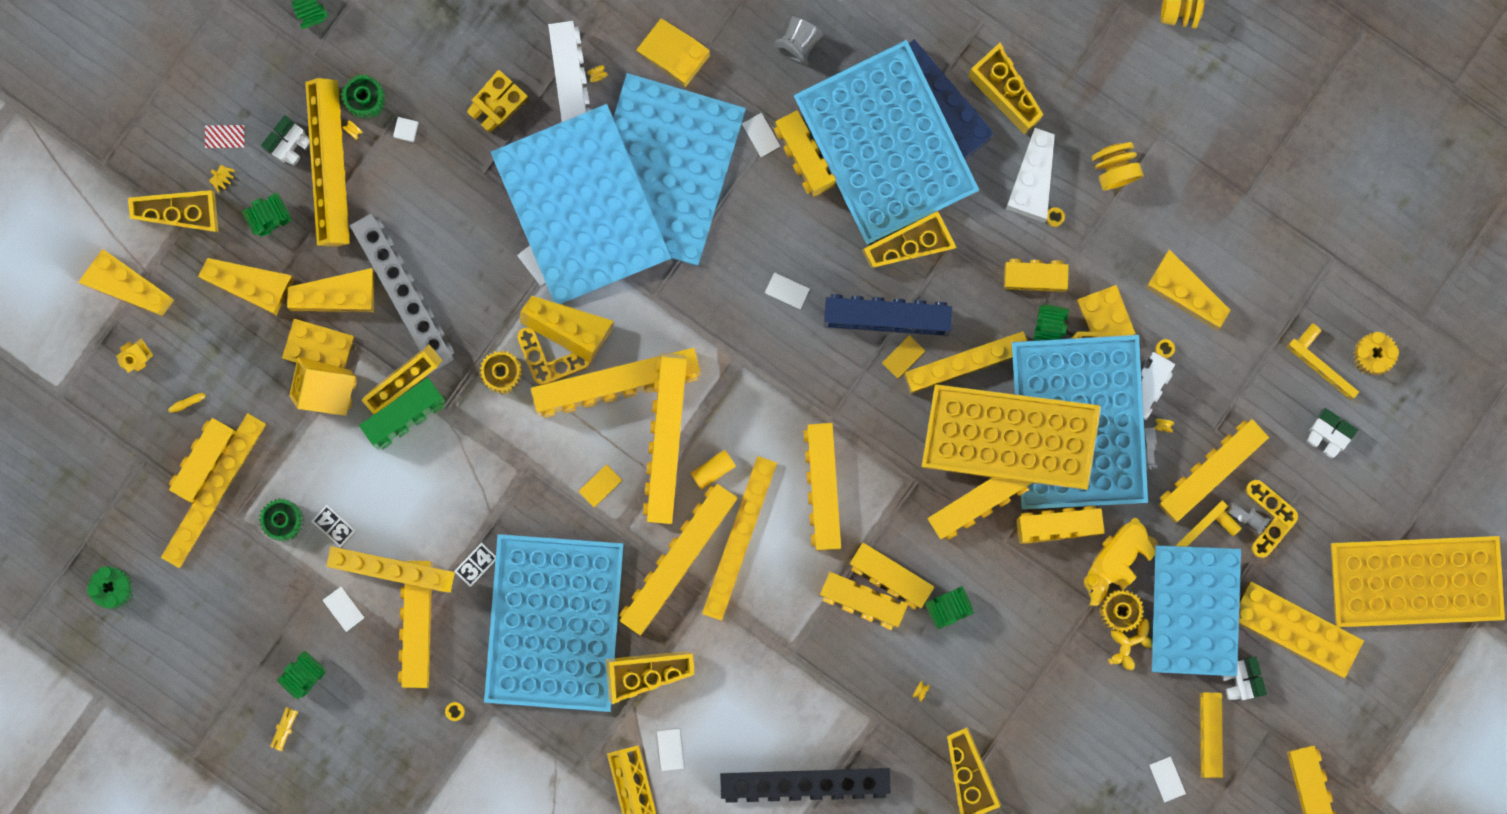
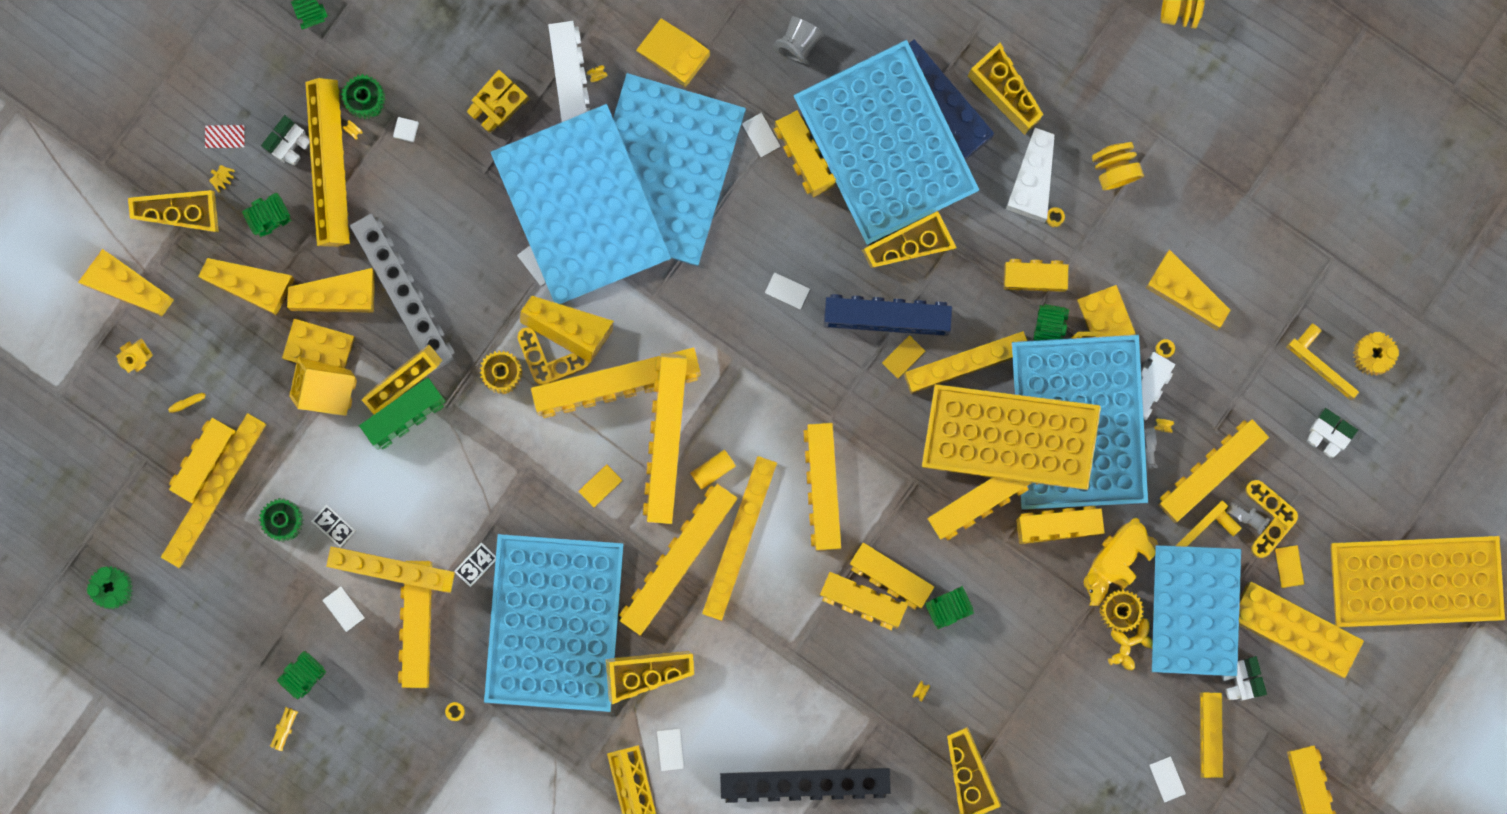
(1289, 566): none -> yellow sticker

